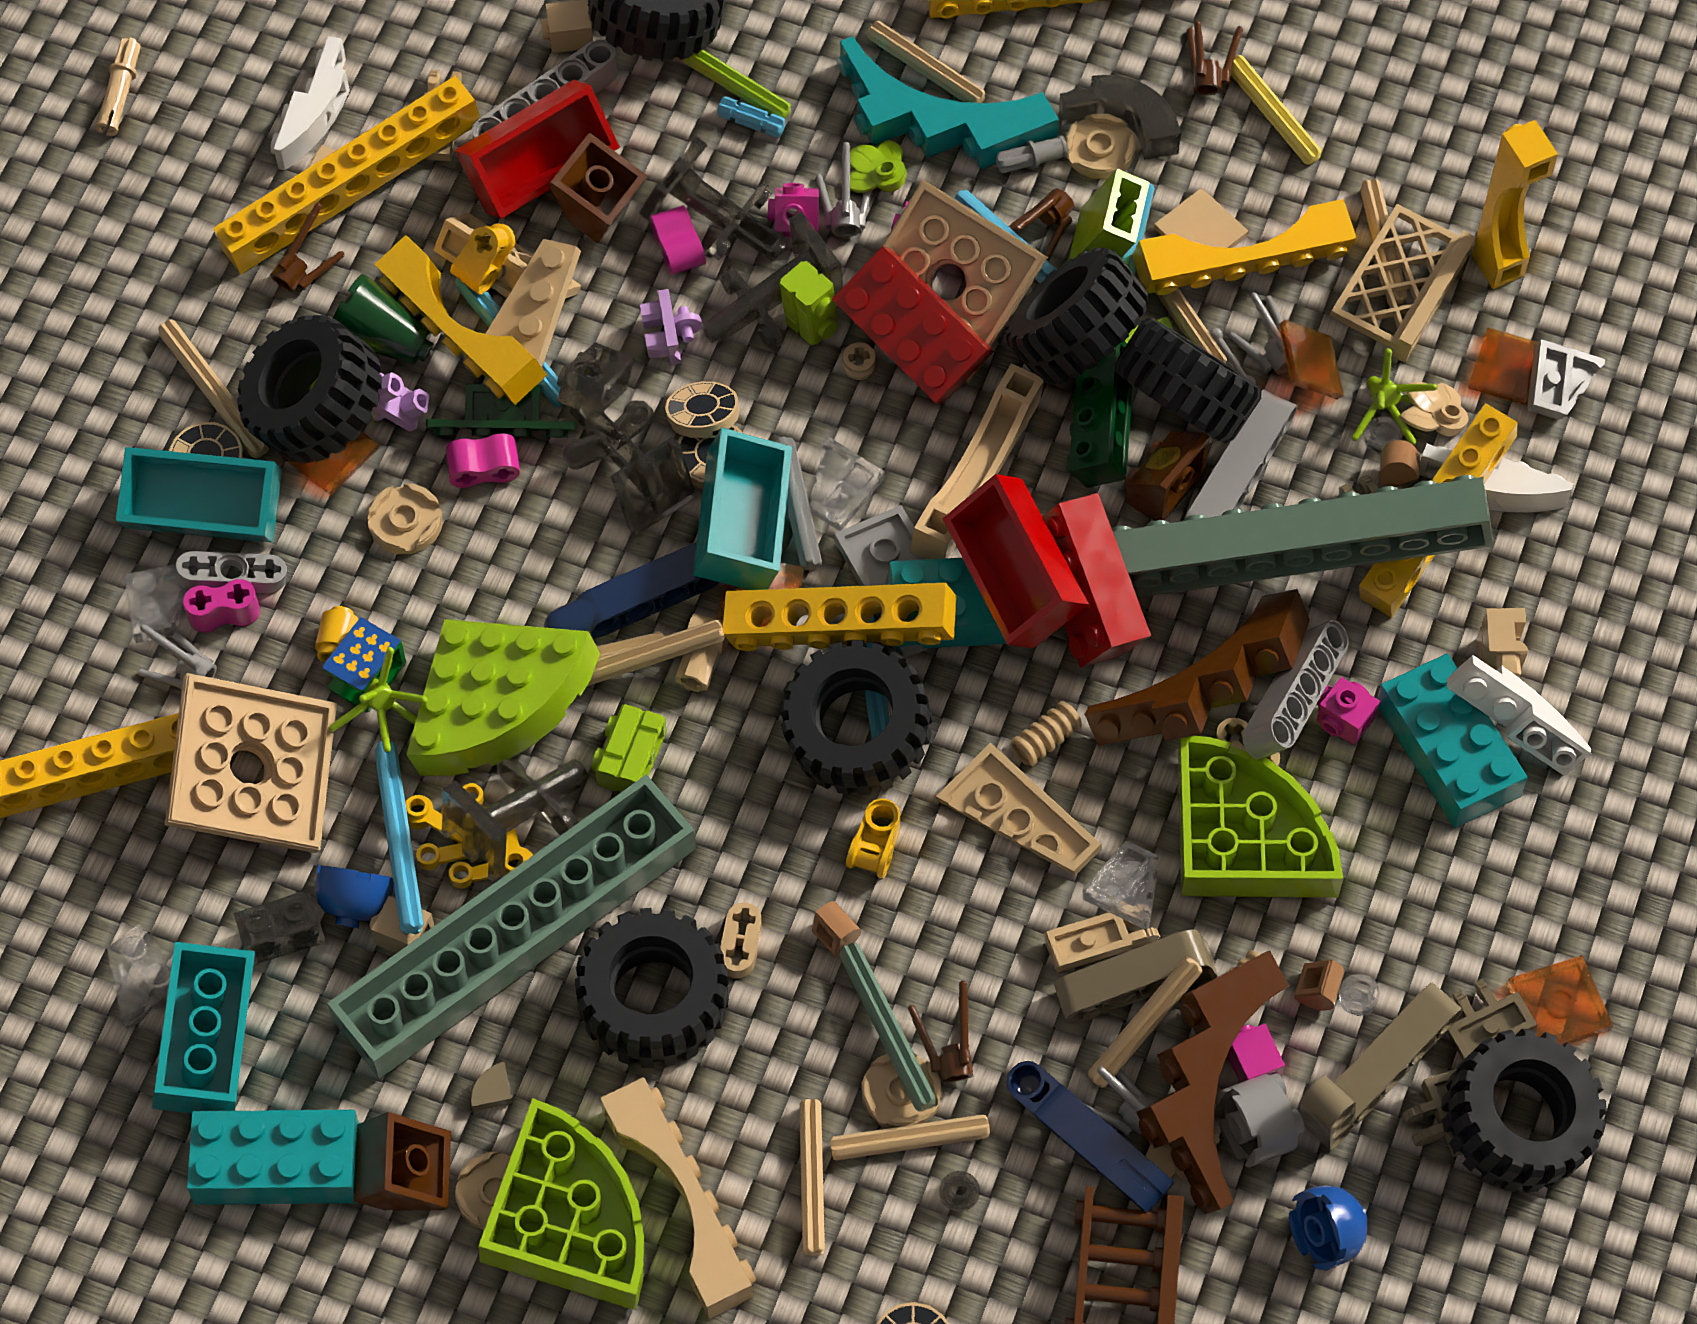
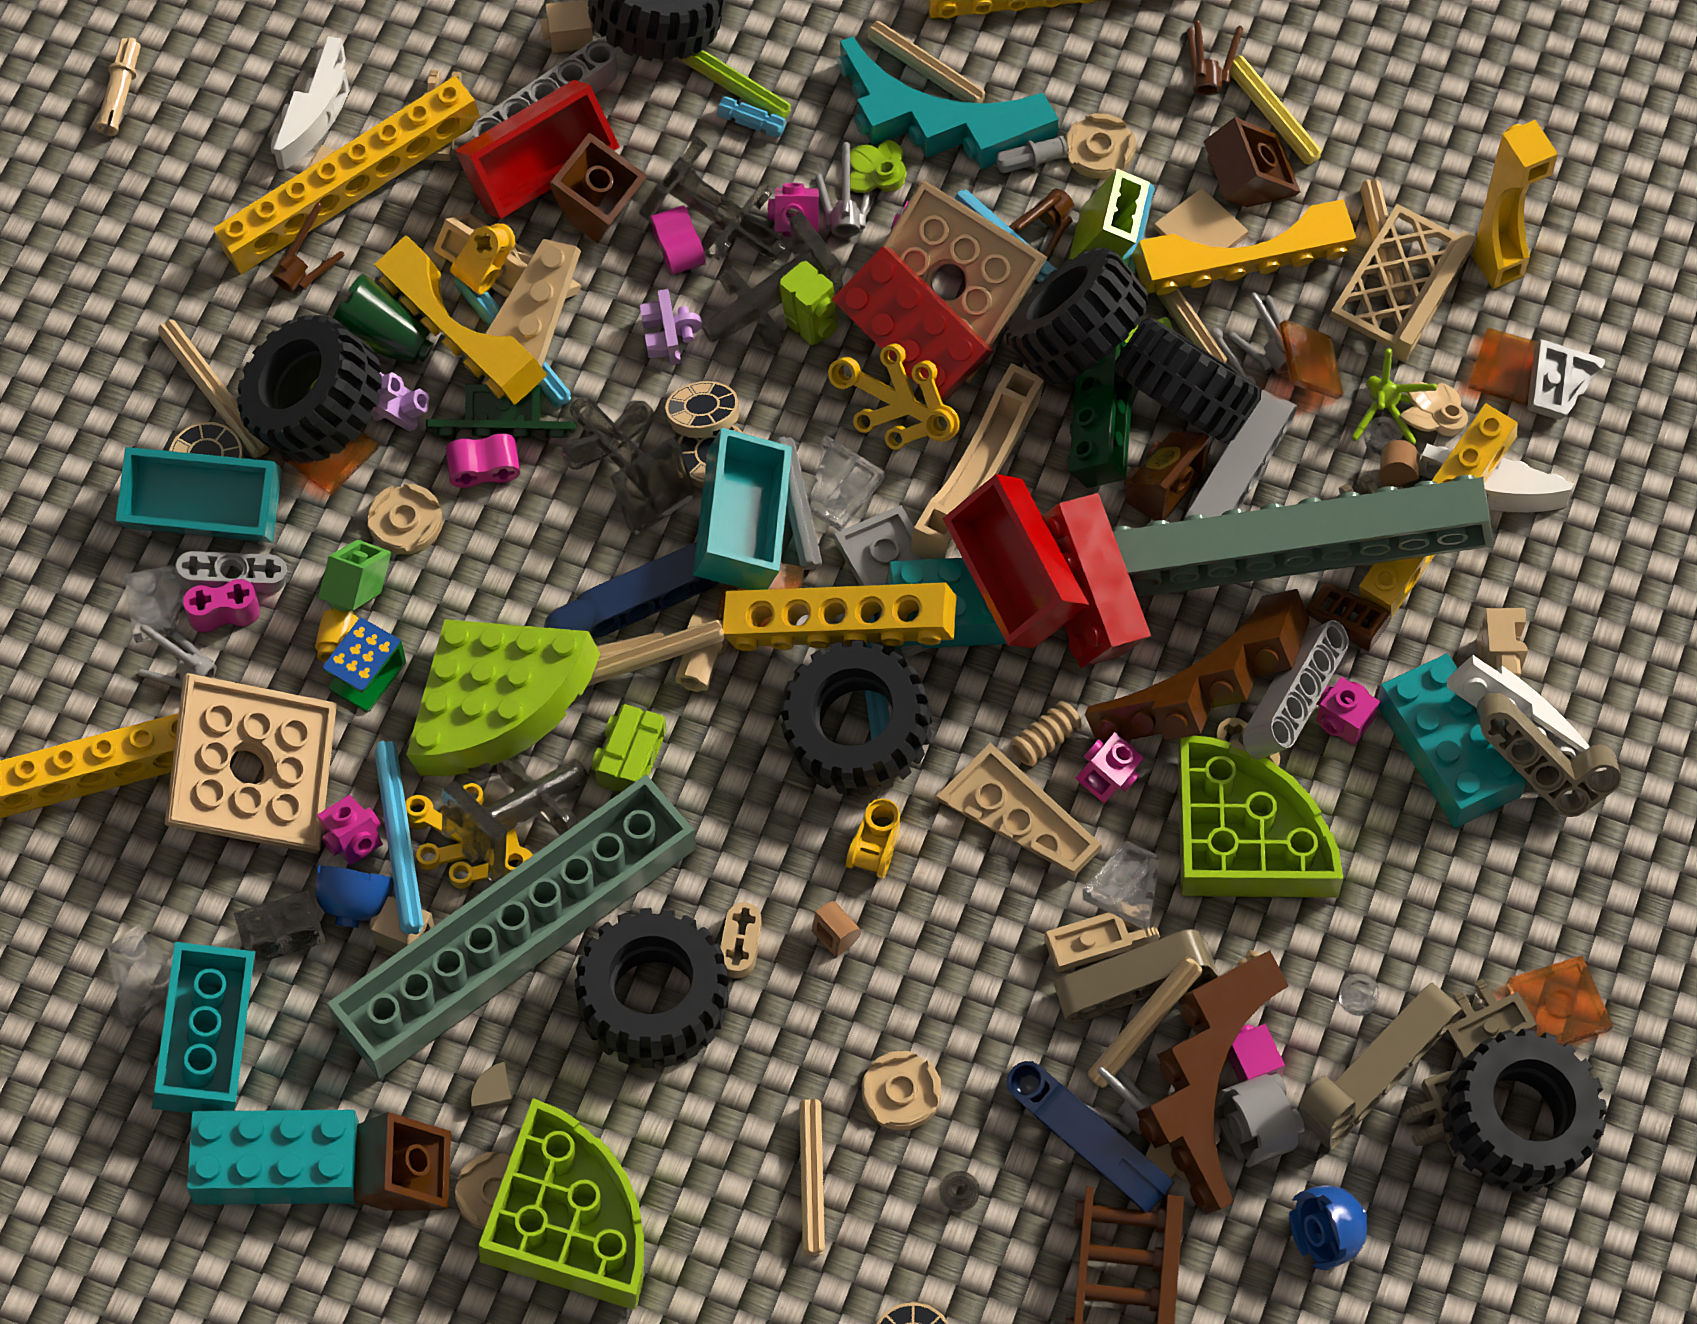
(350, 829): none -> dark pink brick
(354, 575): none -> bright green brick
(381, 699): lime plant -> none
(595, 379): clear smoke brick -> none
(641, 1127): tan arch -> none
(859, 350): tan bush -> none
(887, 1027): sand green axle -> none
(900, 399): none -> yellow plant
(909, 1137): tan axle -> none
(955, 1058): reddish brown plant -> none
(1109, 767): none -> dark pink brick
(1134, 103): clear smoke arch -> none
(1250, 164): none -> reddish brown slope
(1319, 984): medium nougat brick -> none
(1365, 609): none -> reddish brown slope
(1539, 751): none -> dark tan beam

